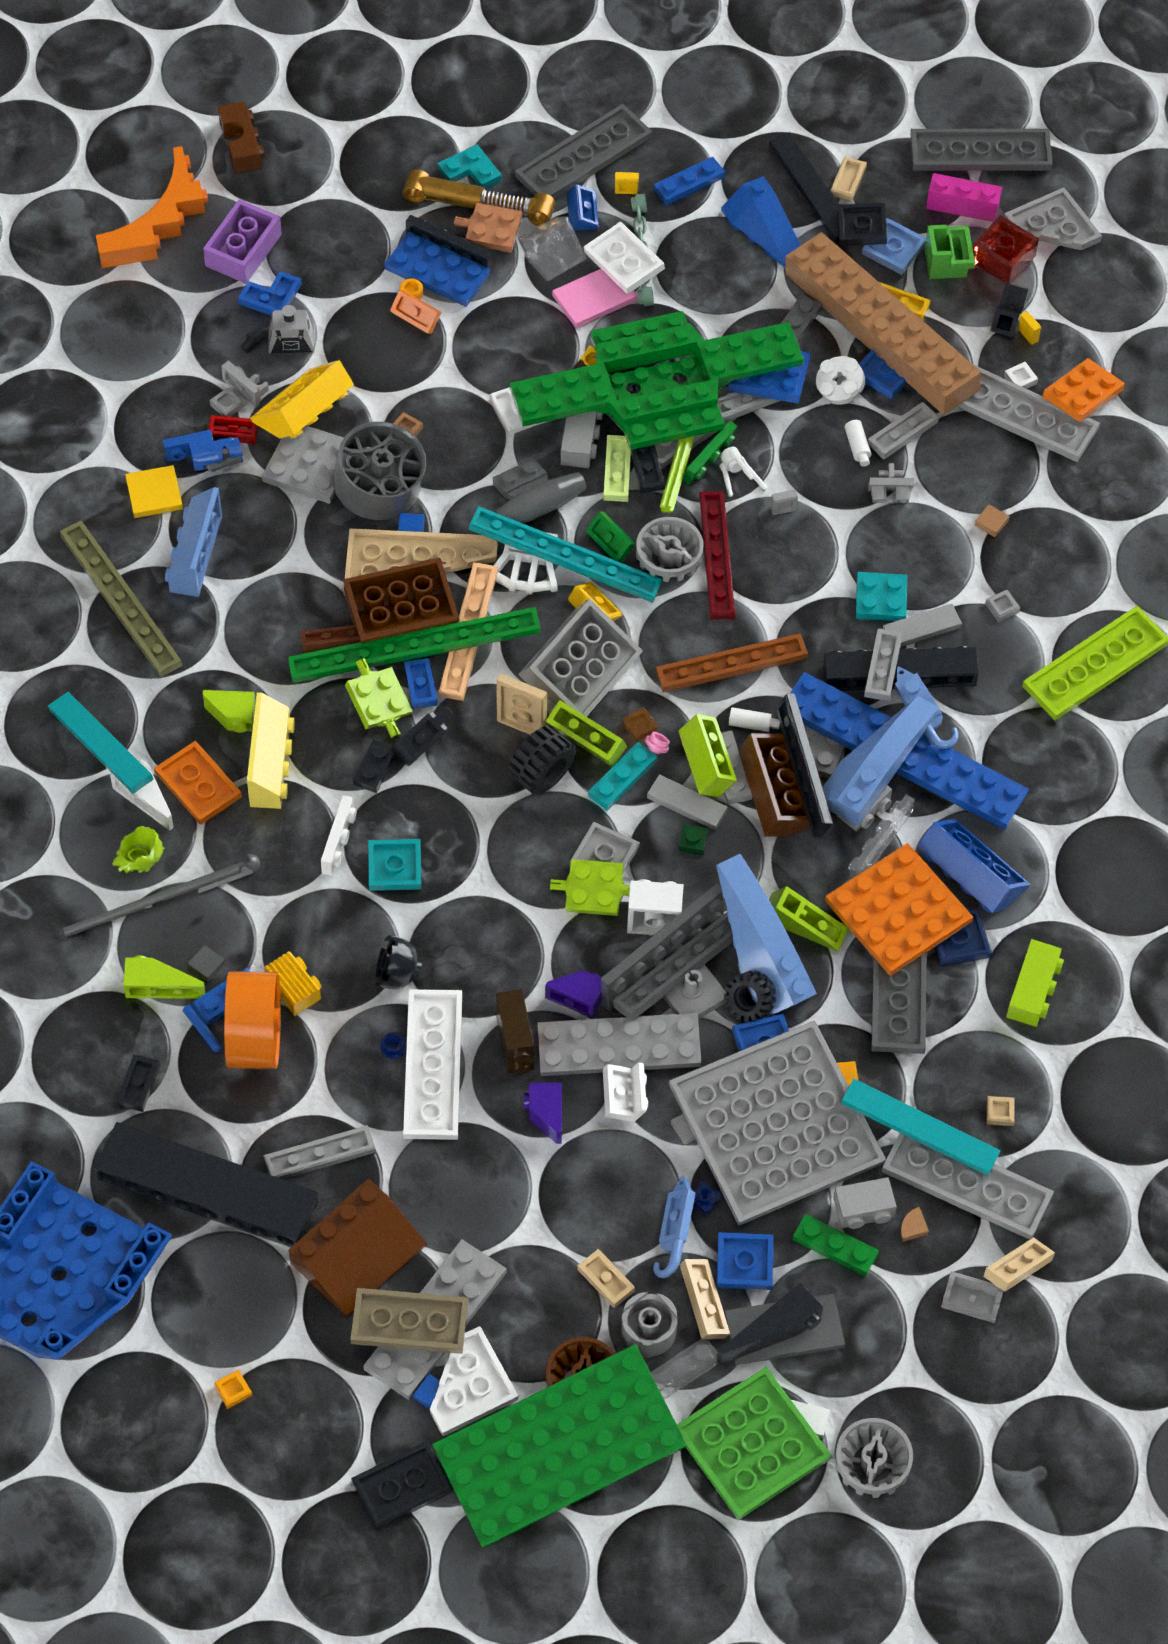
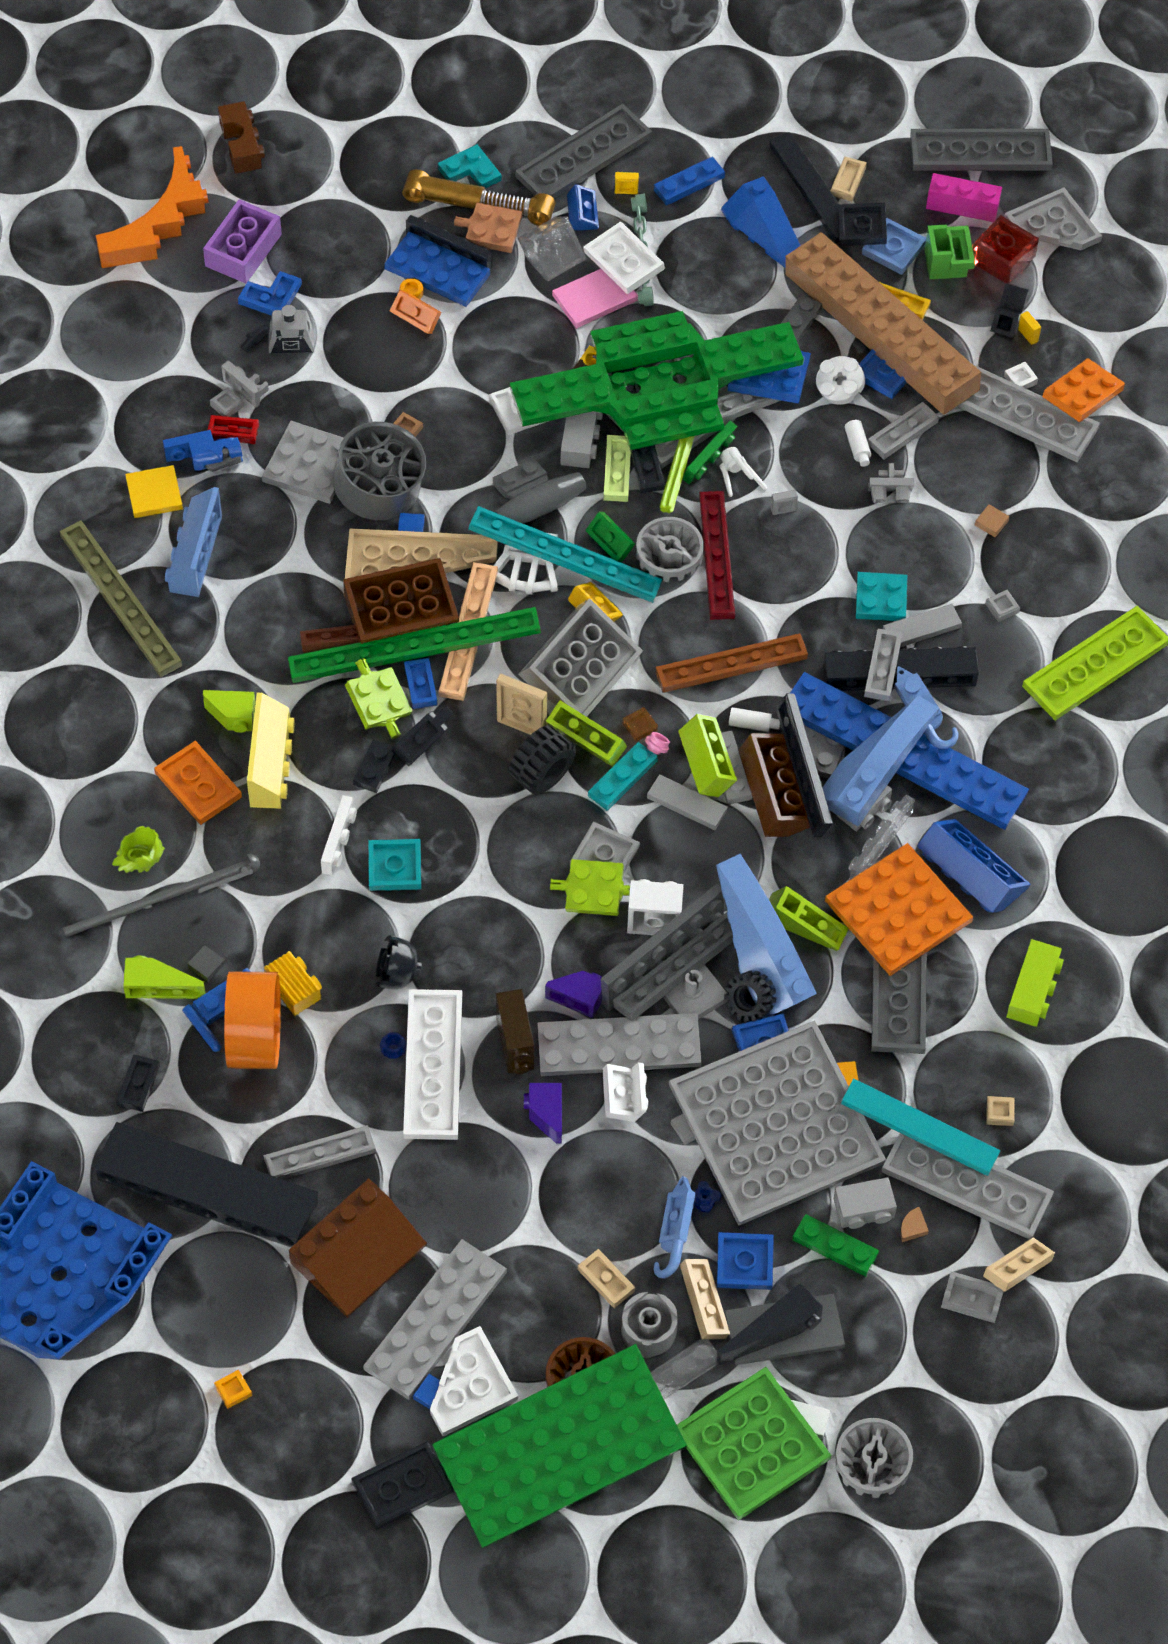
(100, 742): teal tile -> none
(147, 799): white slope -> none
(304, 400): yellow slope -> none
(409, 1320): dark tan plate -> none
(693, 839): dark green plate -> none
(966, 944): dark blue tile -> none

